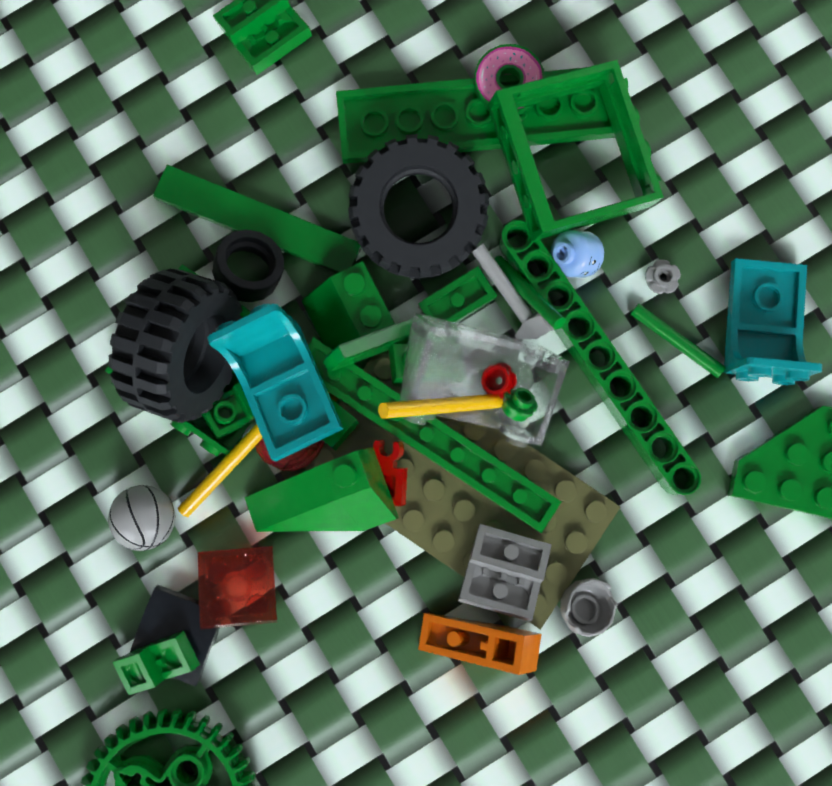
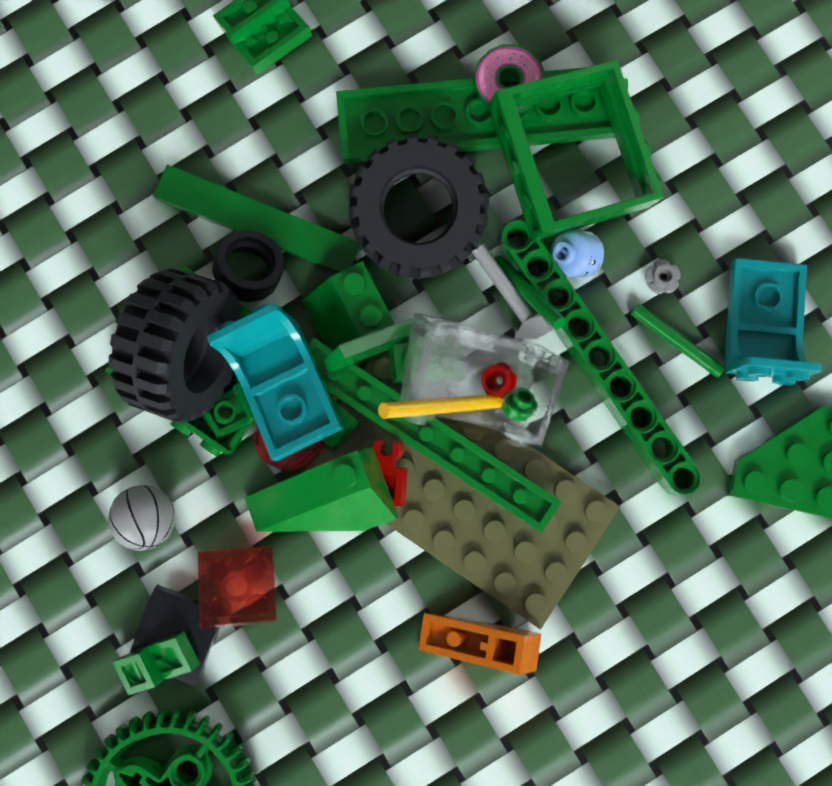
(220, 472): yellow bar -> none
(459, 297): green plate -> none
(505, 572): light grey slope -> none
(588, 607): light grey hair -> none

